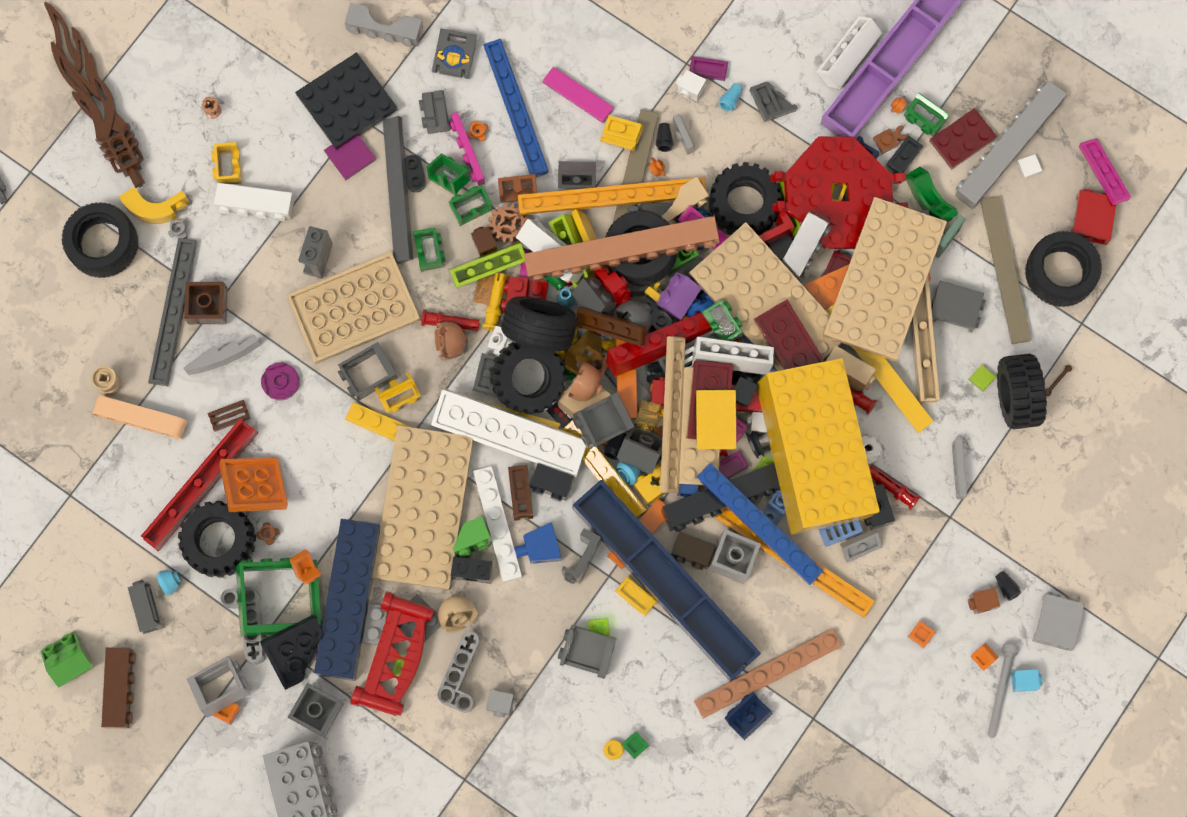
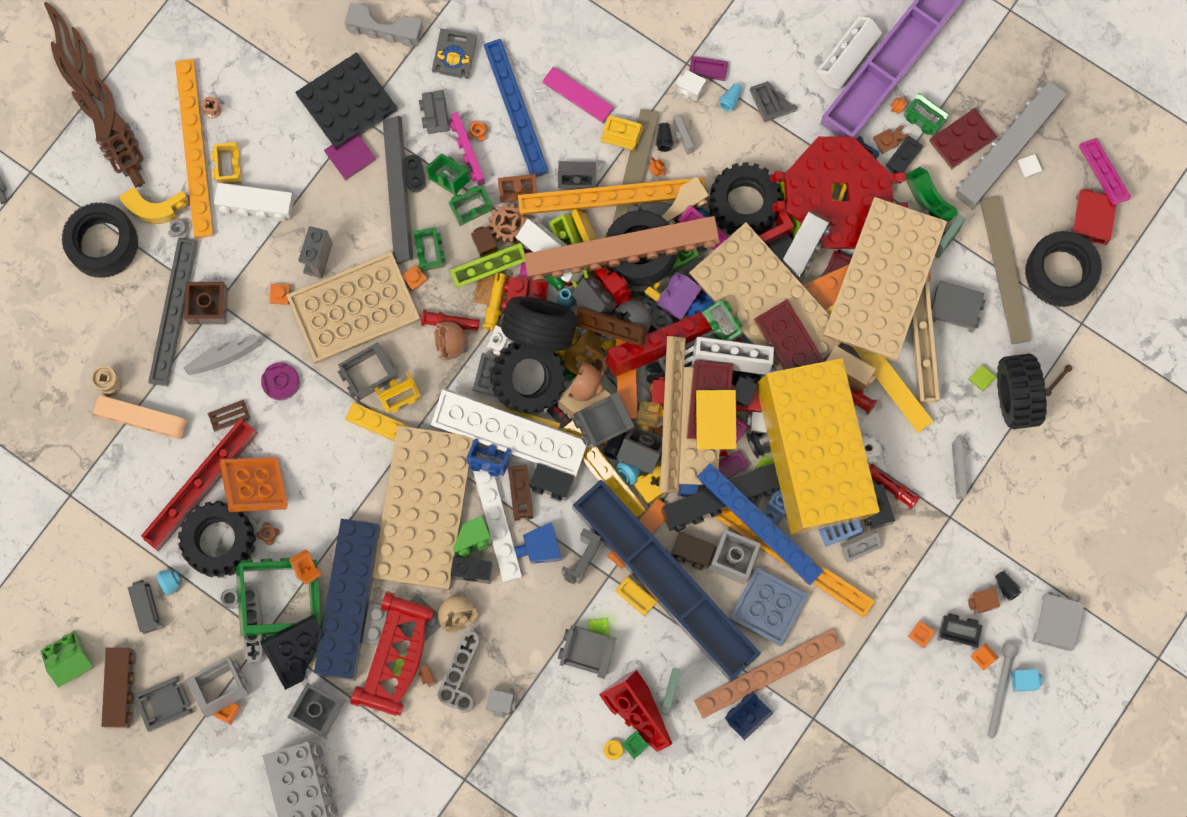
(167, 703): none -> dark grey container
(194, 149): none -> light orange plate
(278, 294): none -> orange plate
(414, 278): none -> orange plate
(426, 676): none -> dark orange plate
(488, 460): none -> blue window
(635, 704): none -> red wedge
(670, 691): none -> sand green tile
(768, 607): none -> sand blue plate
(960, 631): none -> black window

